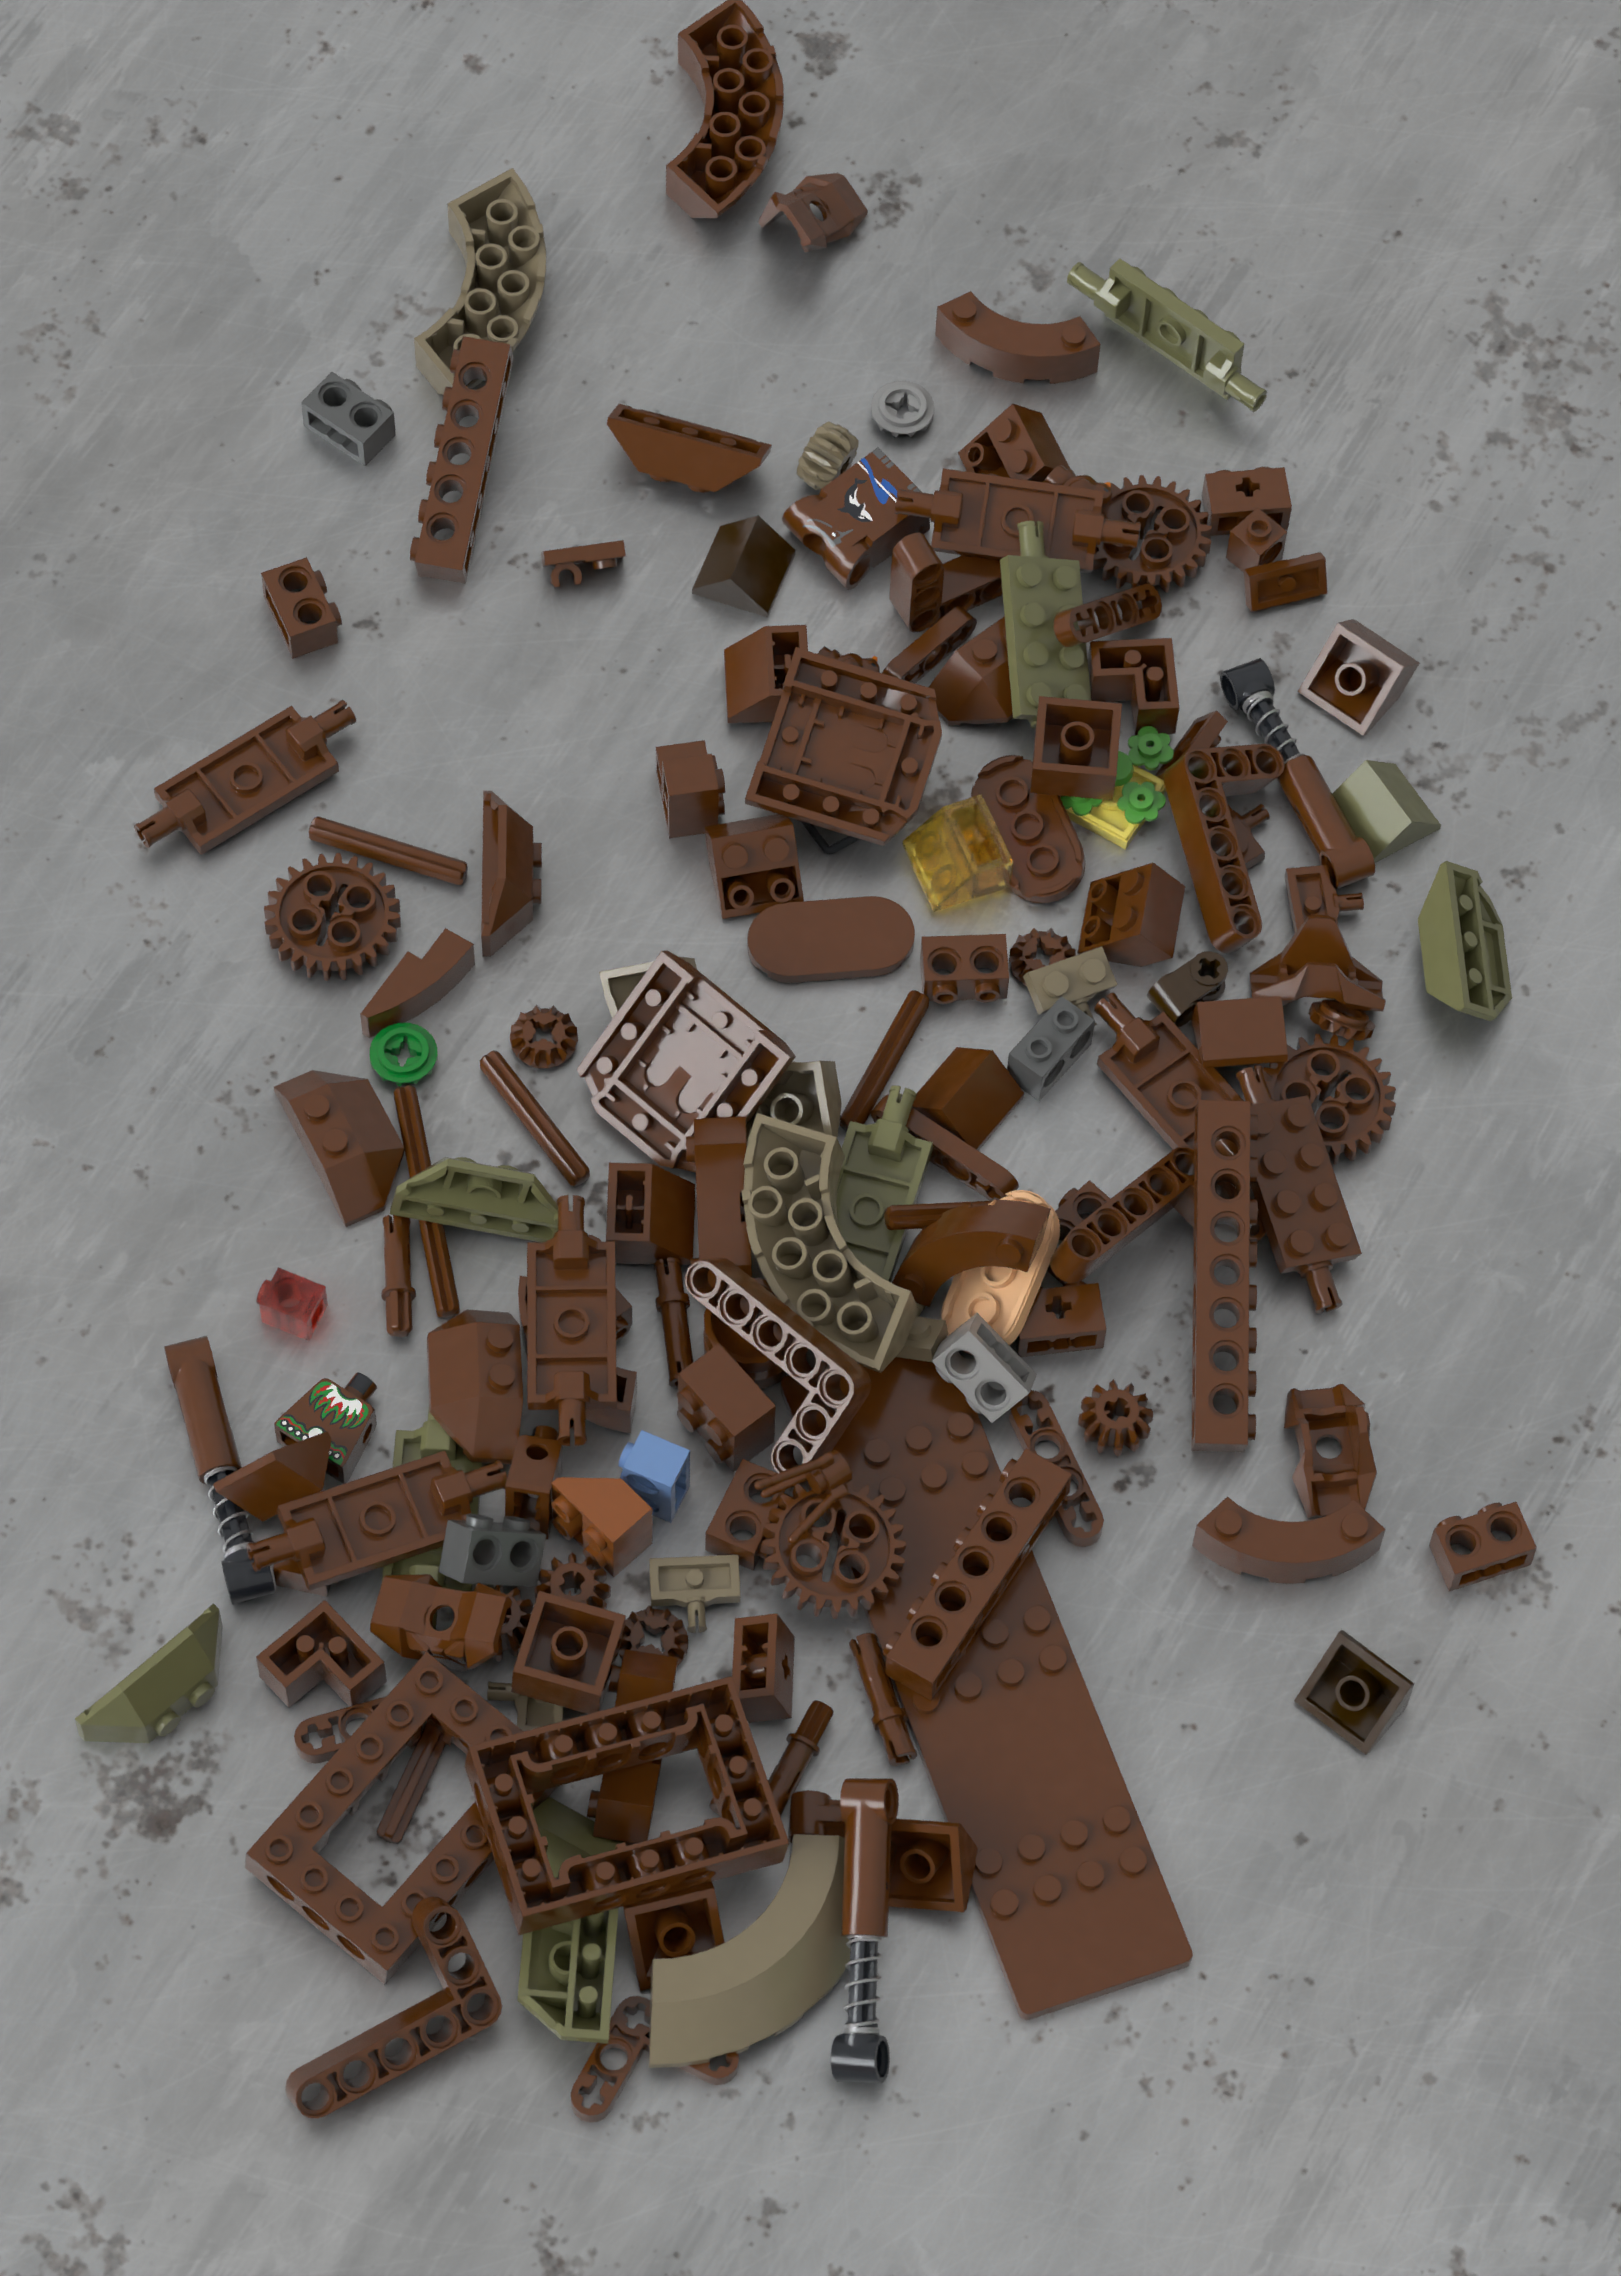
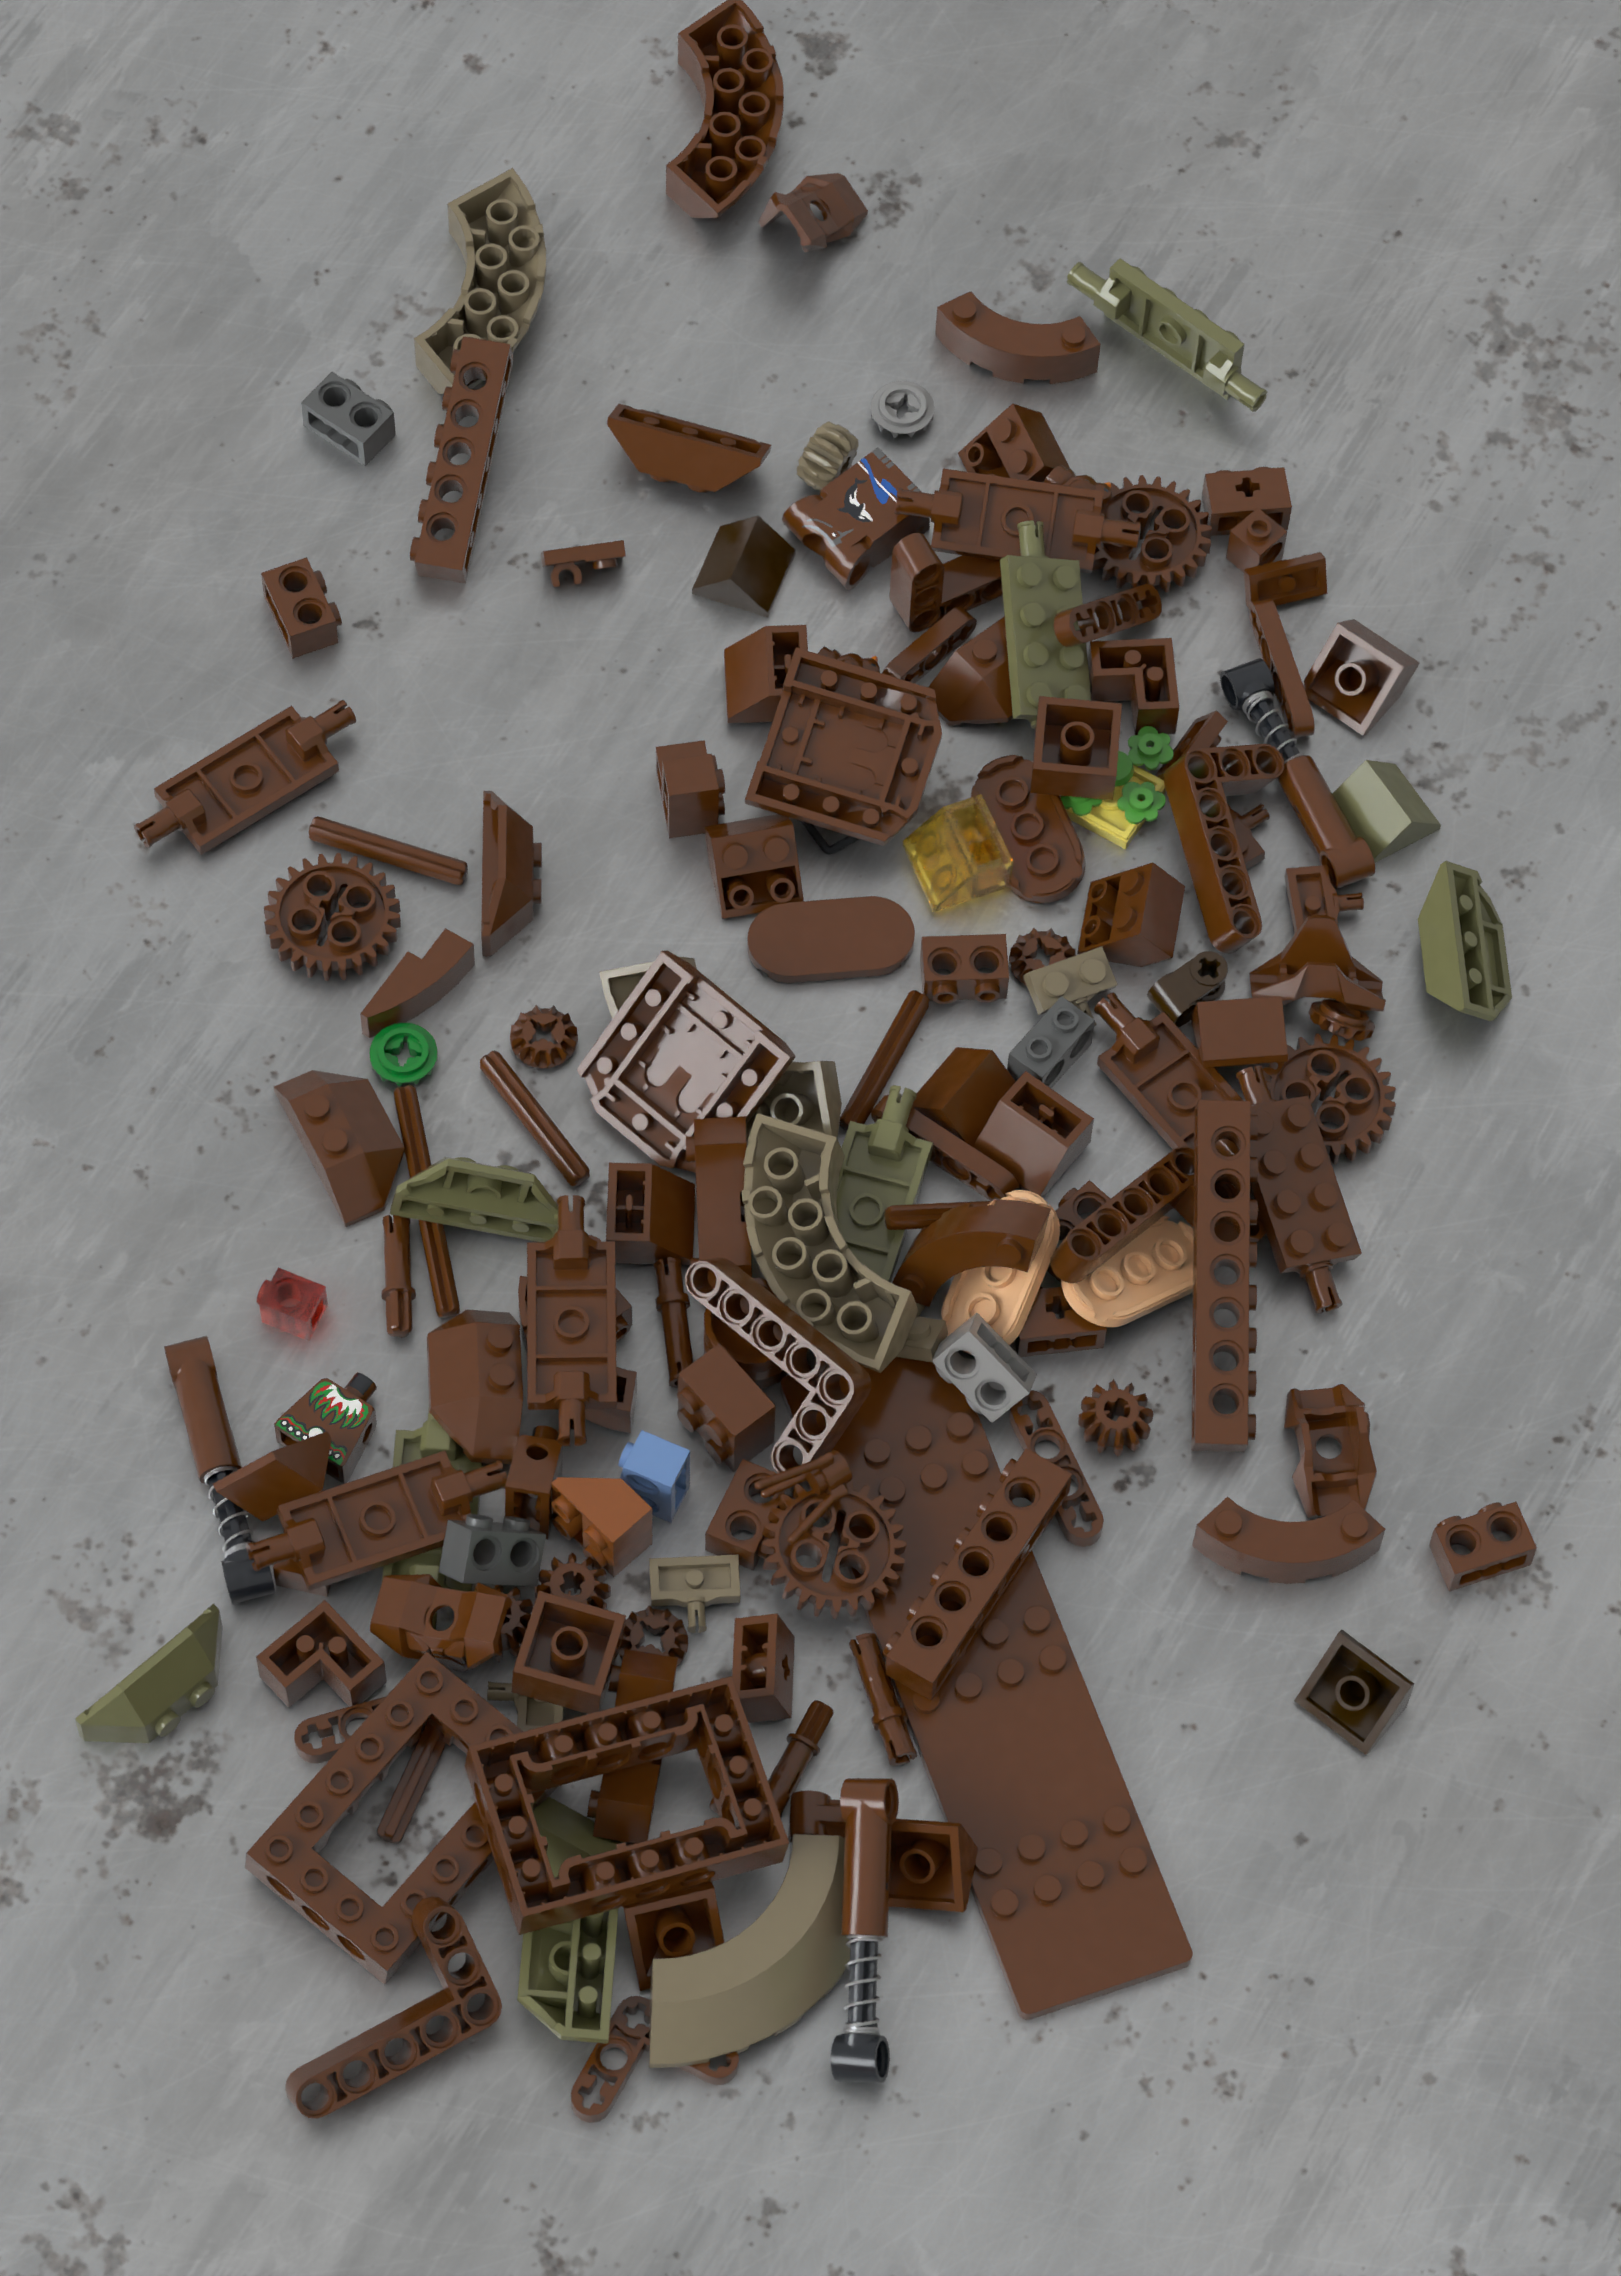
(1035, 1134): none -> reddish brown slope
(1138, 1278): none -> light nougat tile
(1280, 660): none -> reddish brown beam

